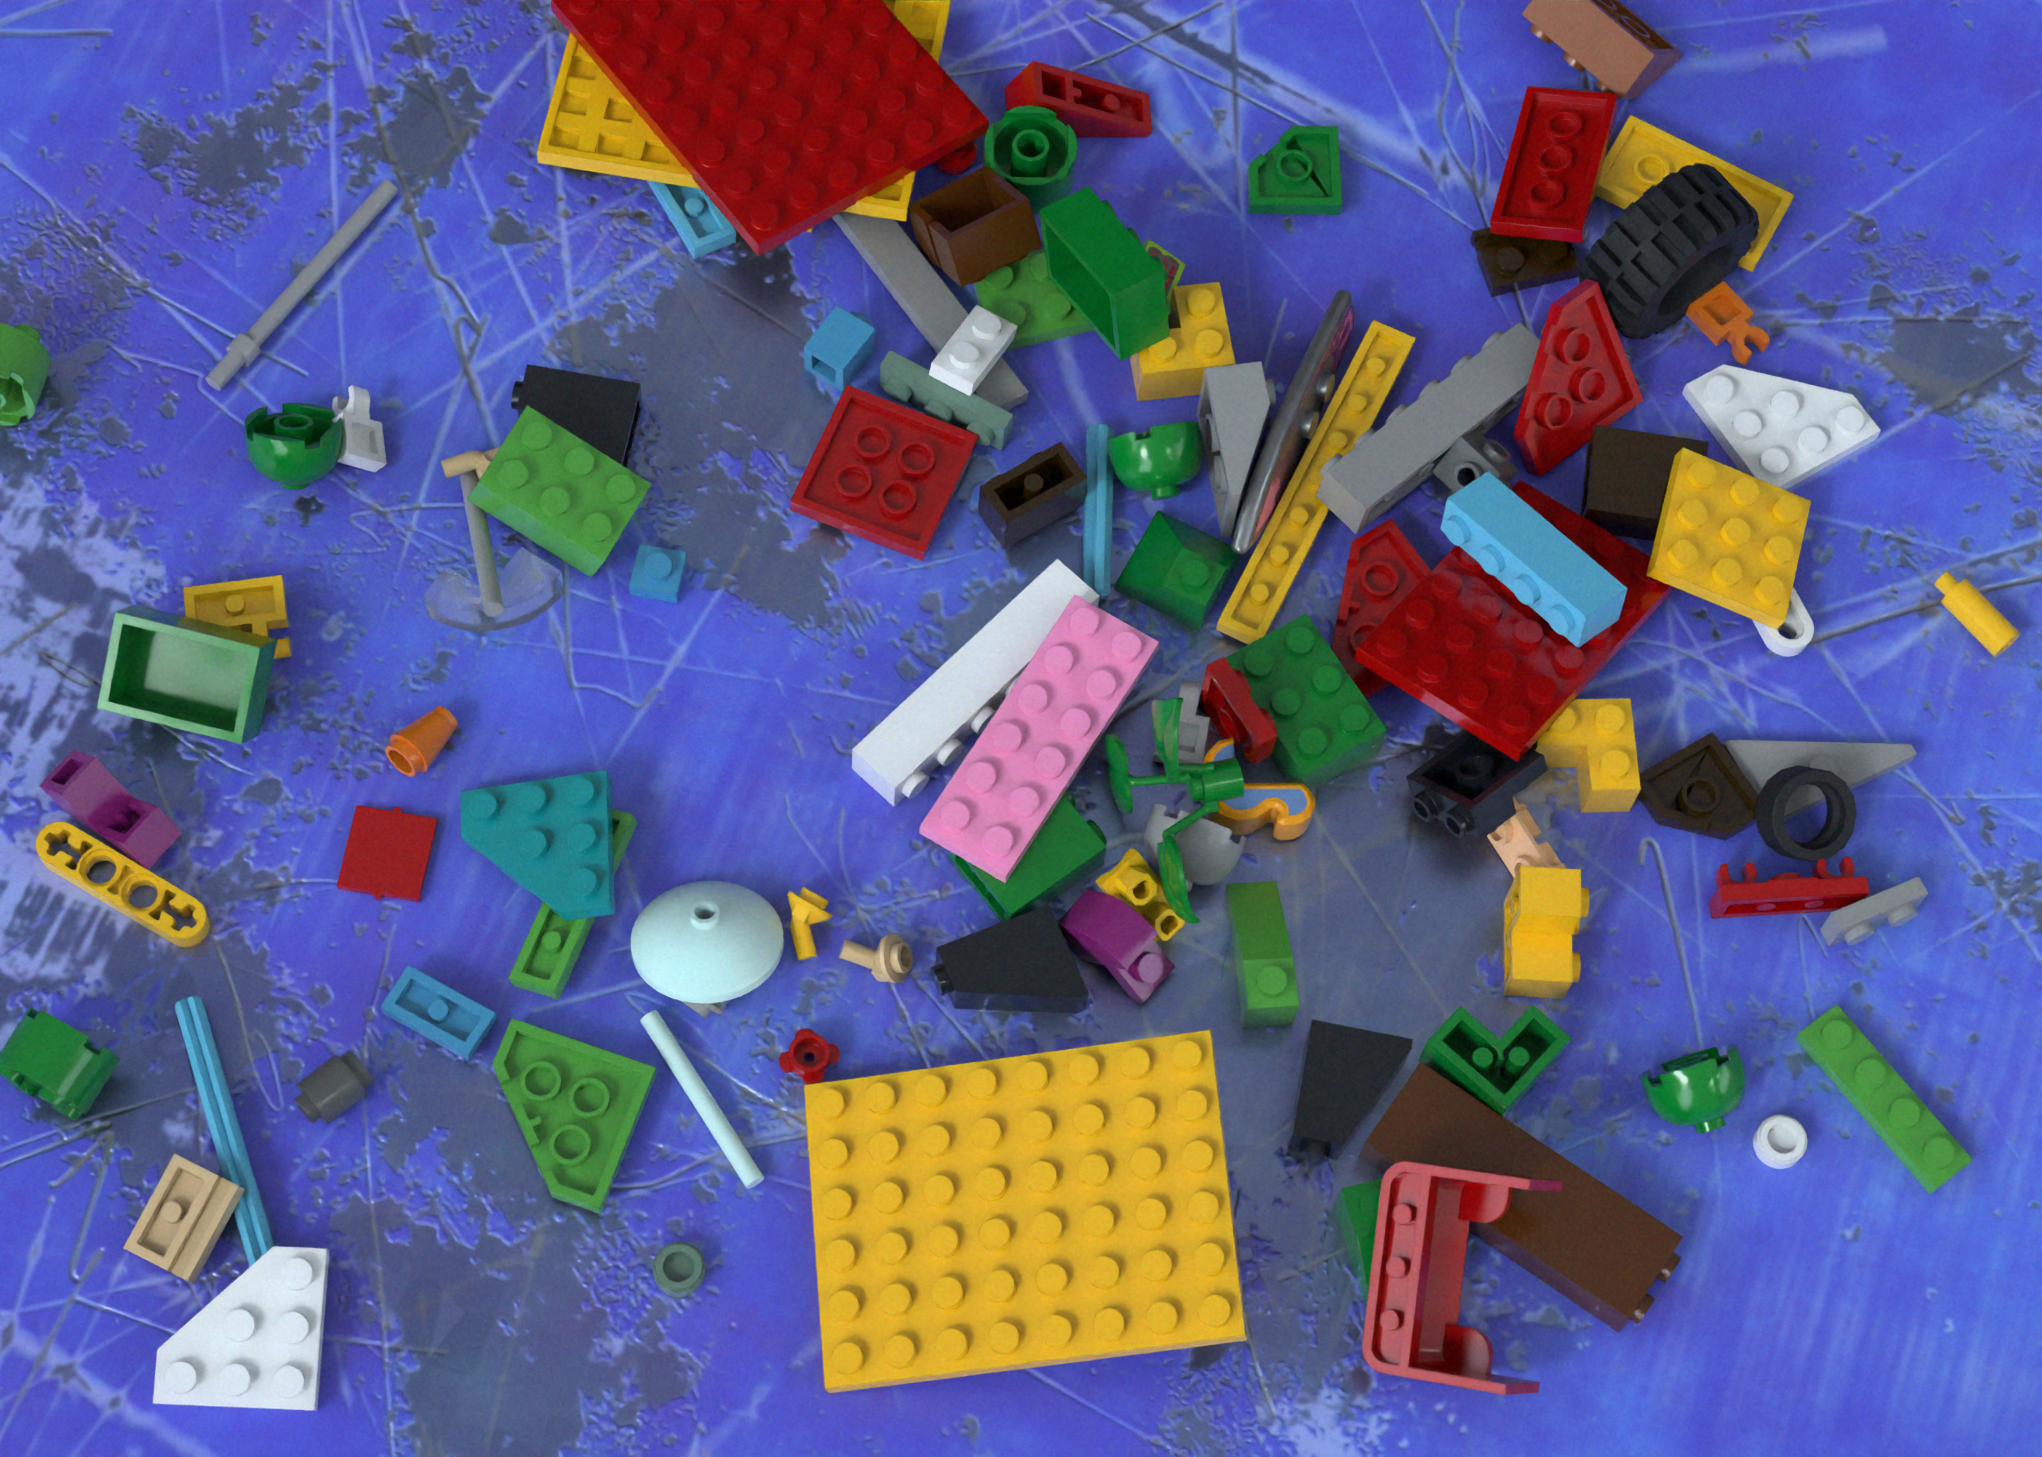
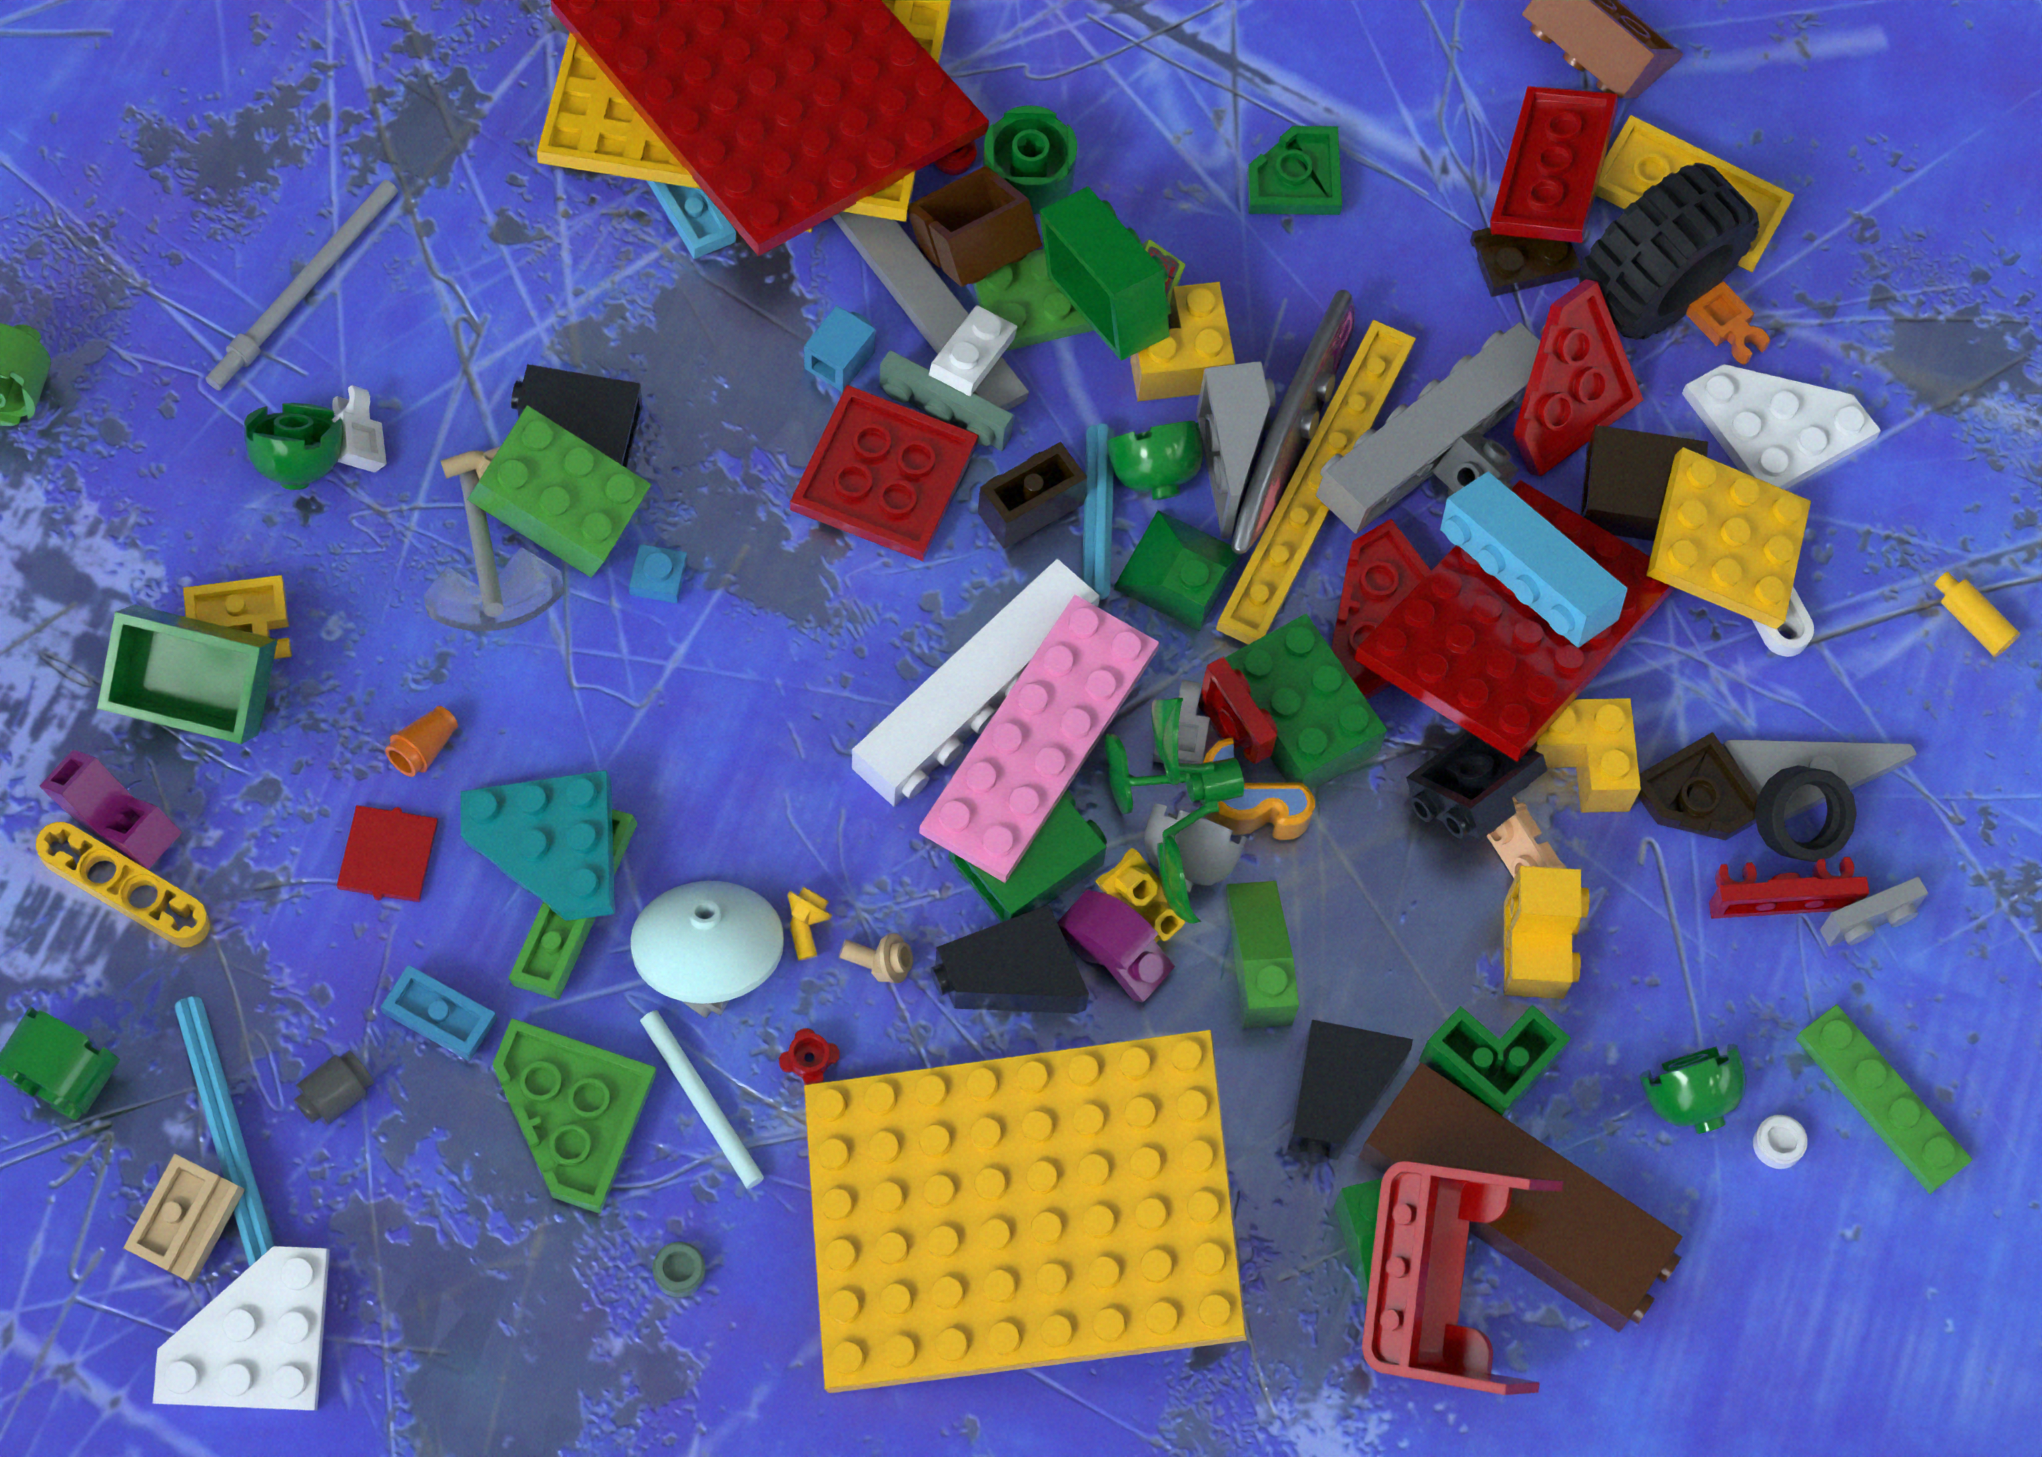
(1083, 102): red slope -> none

